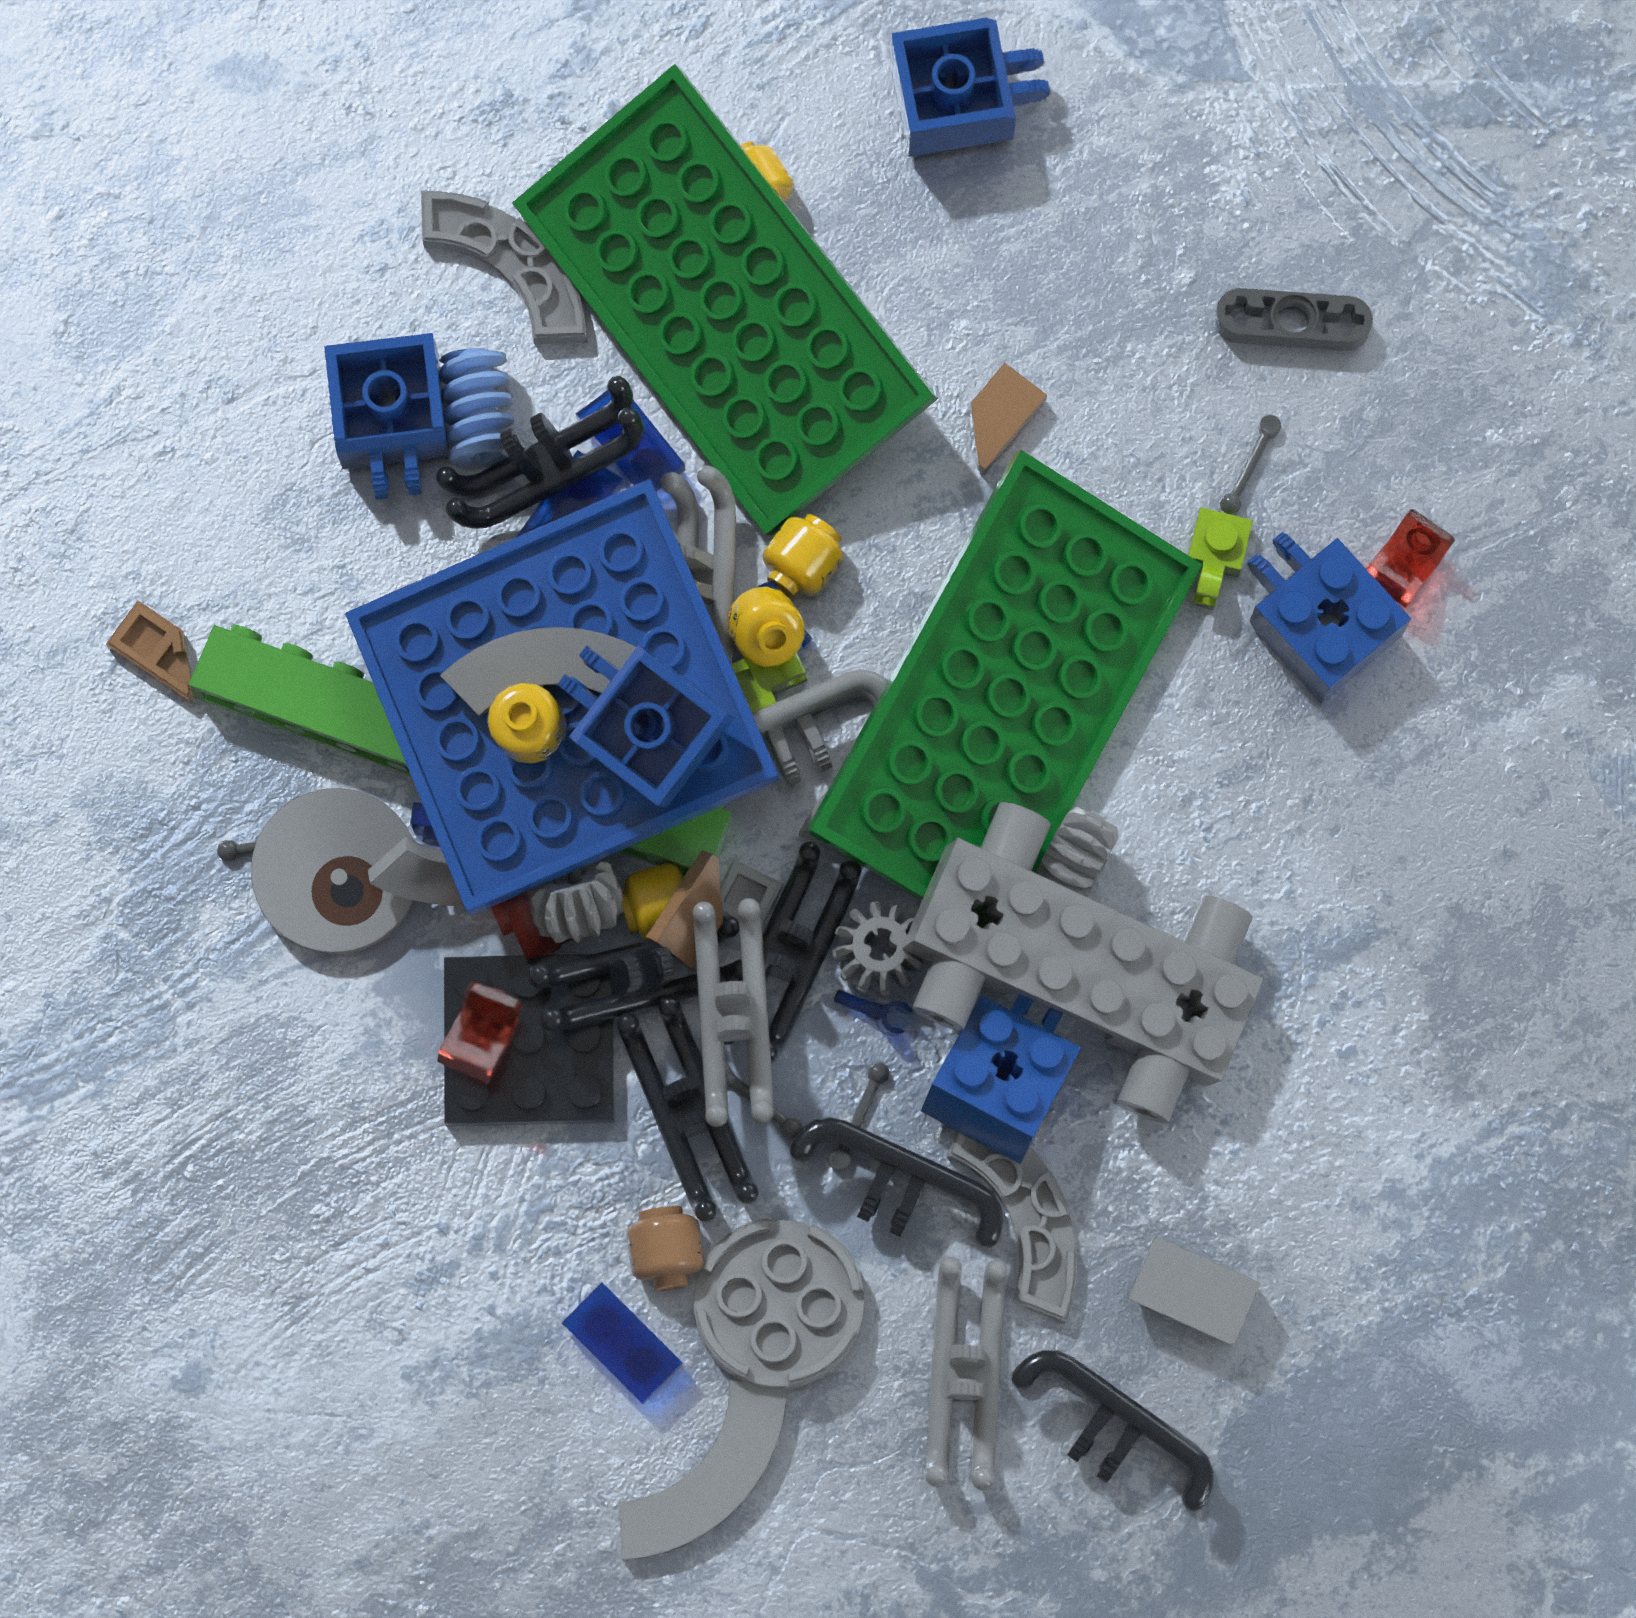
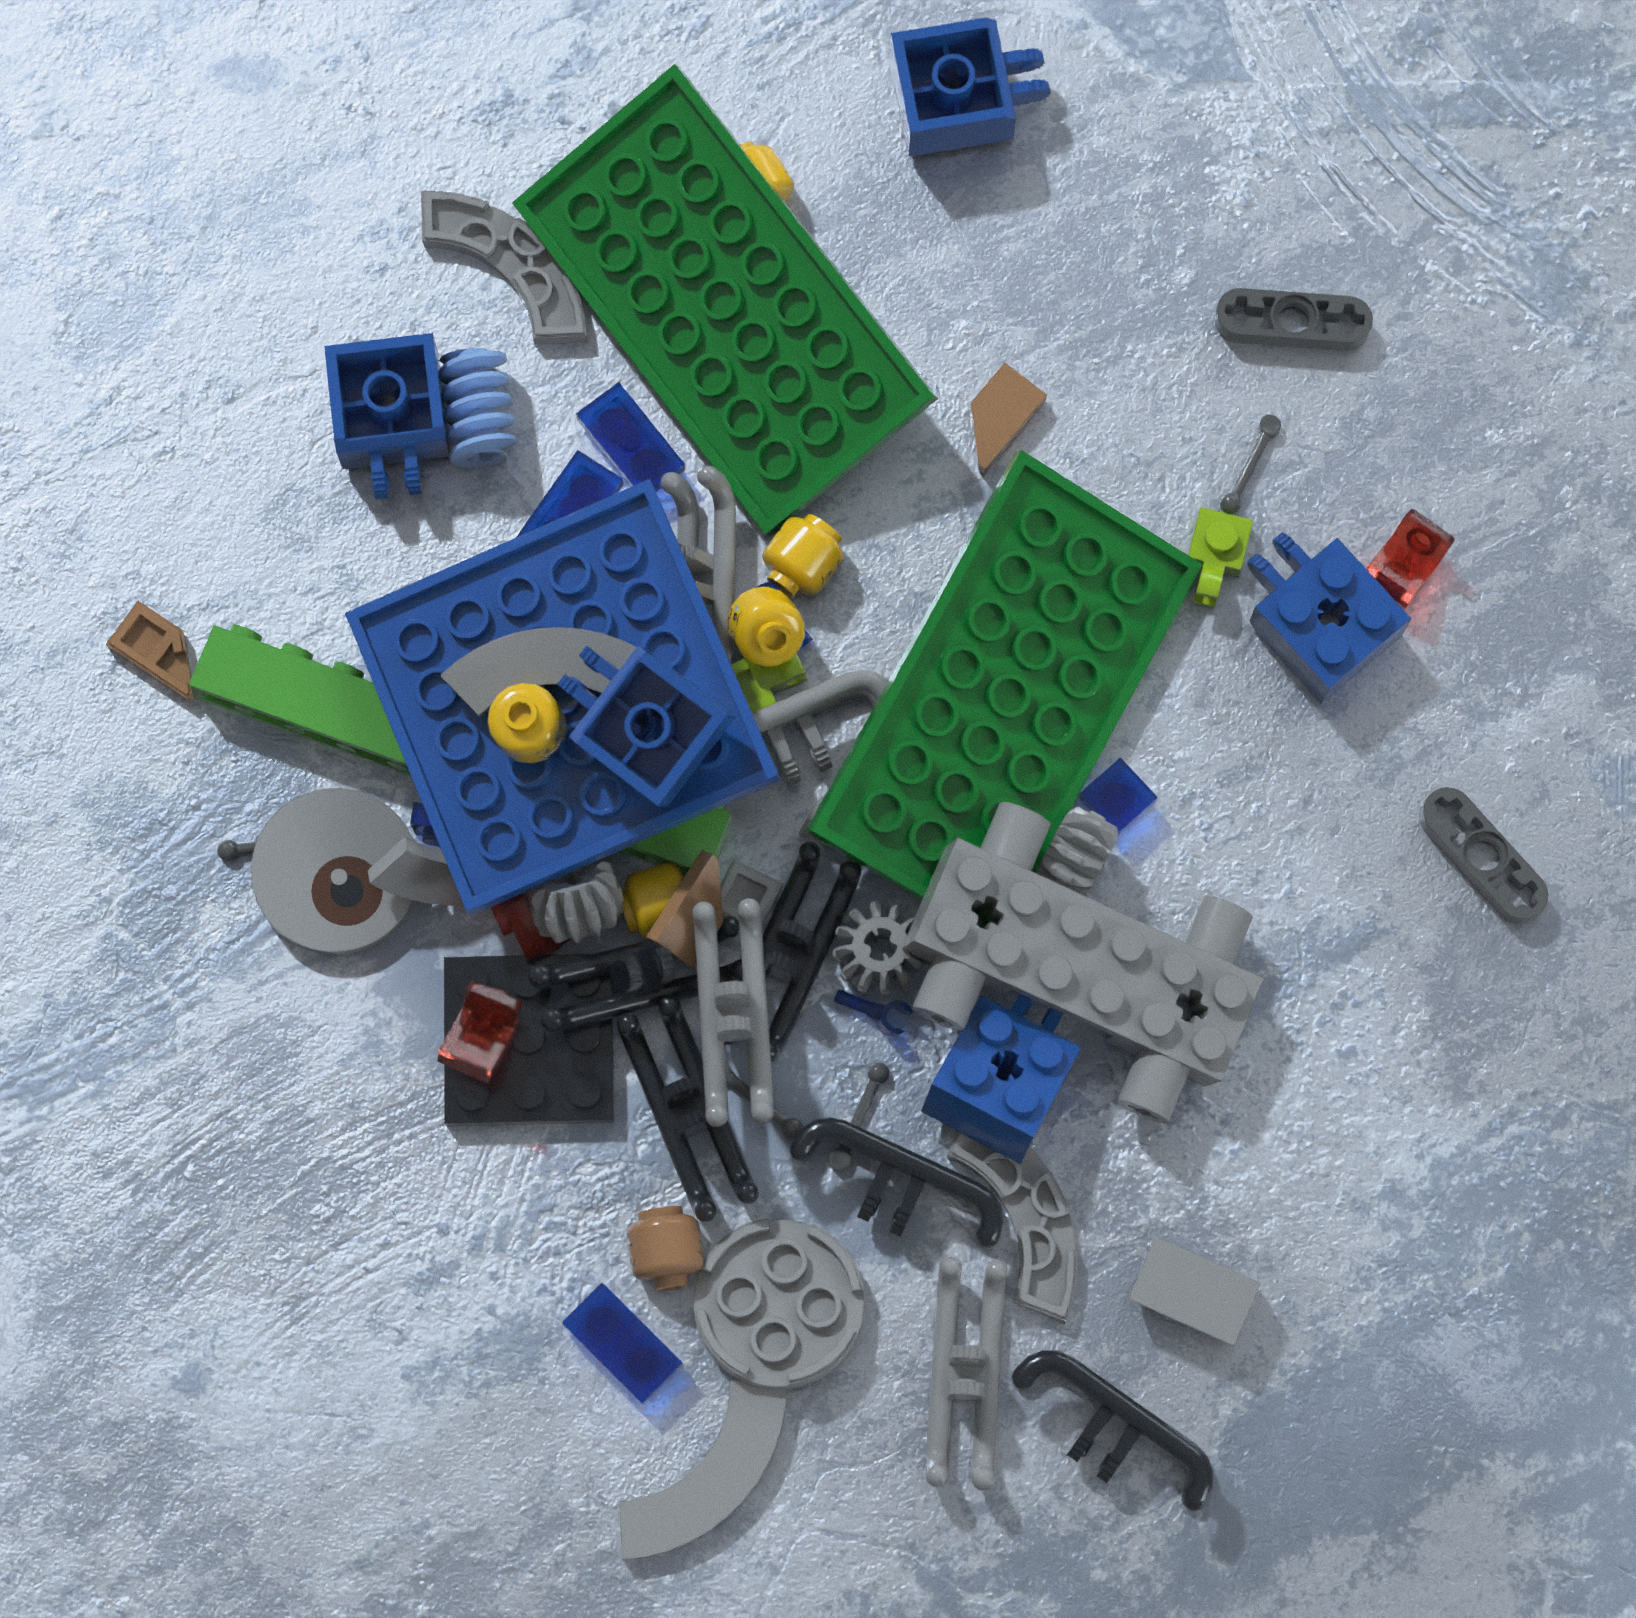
(545, 463): black piece -> none
(1118, 796): none -> clear blue plate
(1523, 875): none -> dark grey beam

